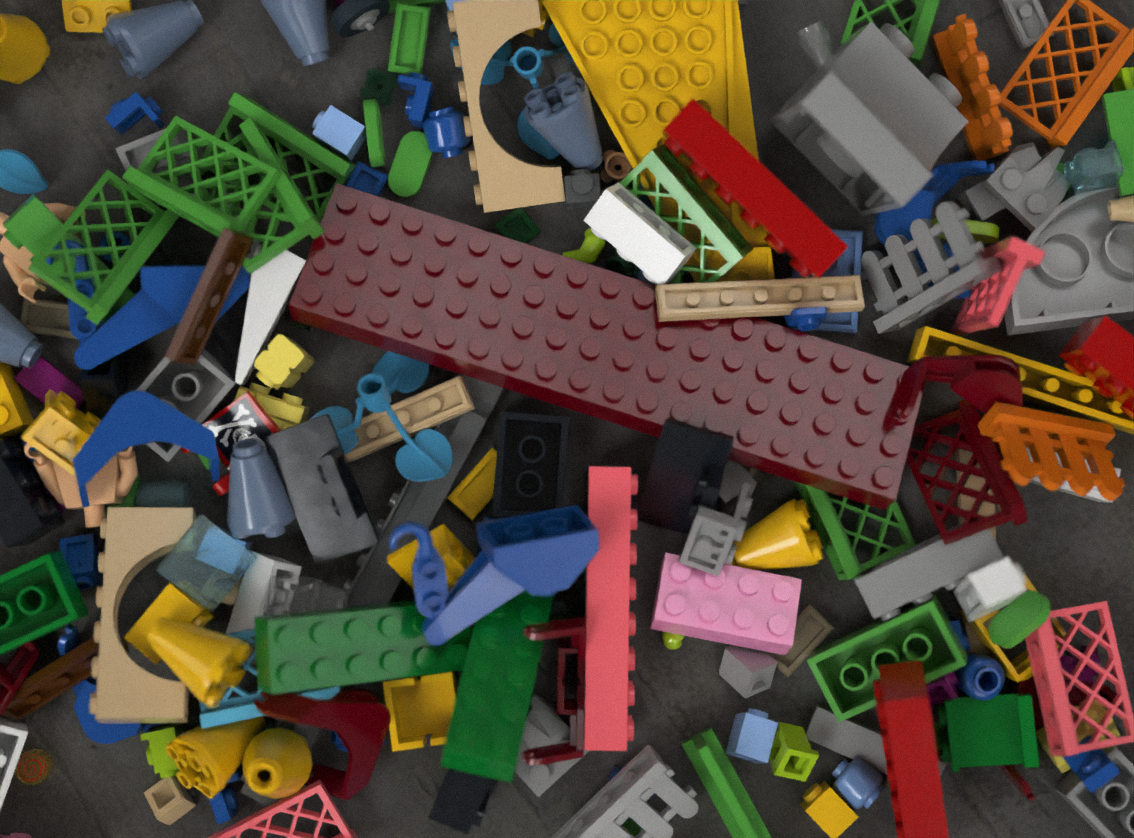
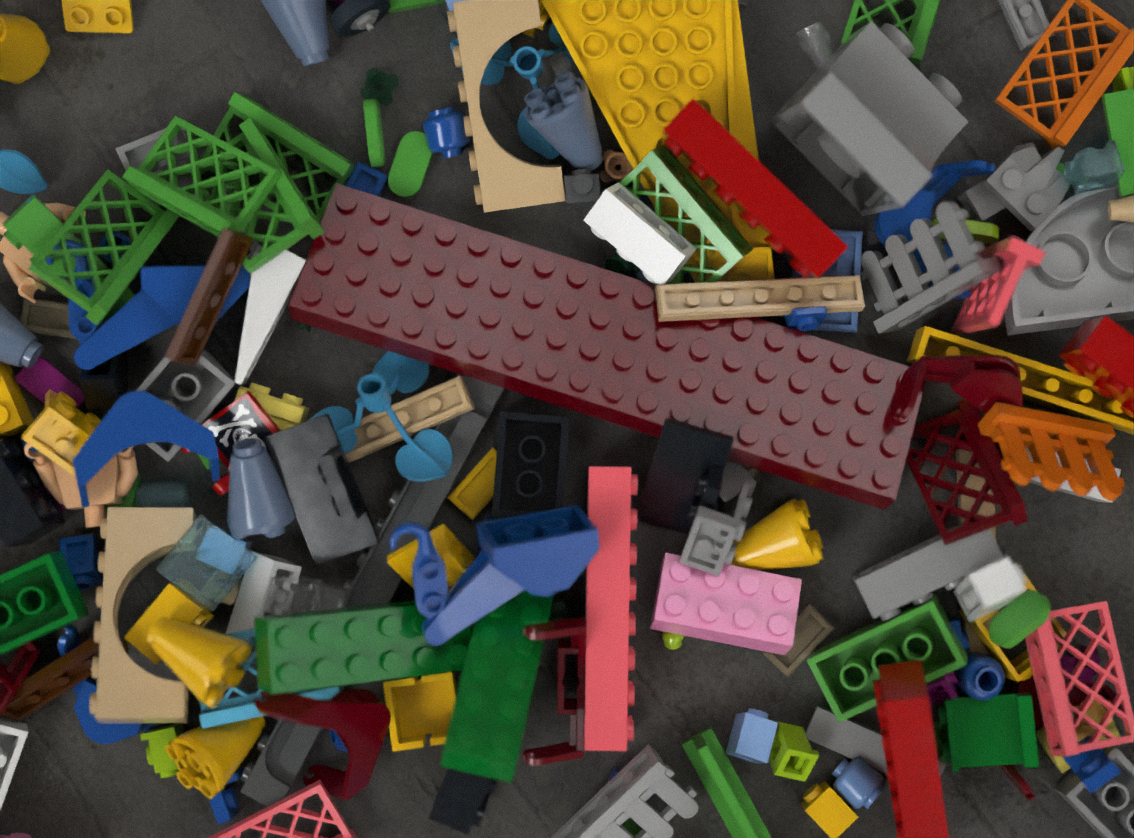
(33, 767): clear yellow tile -> none
(130, 111): blue bracket -> none
(151, 34): sand blue cone -> none
(169, 800): tan slope -> none
(282, 363): light yellow brick -> none
(284, 756): yellow cone -> none
(339, 132): light blue brick -> none
(409, 39): bright green tile -> none
(419, 103): blue bracket -> none
(517, 226): dark green tile -> none
(541, 729): light grey plate -> none
(589, 249): lime arm -> none
(747, 669): light grey panel -> none
(834, 536): bright green fence -> none
(966, 69): orange fence -> none

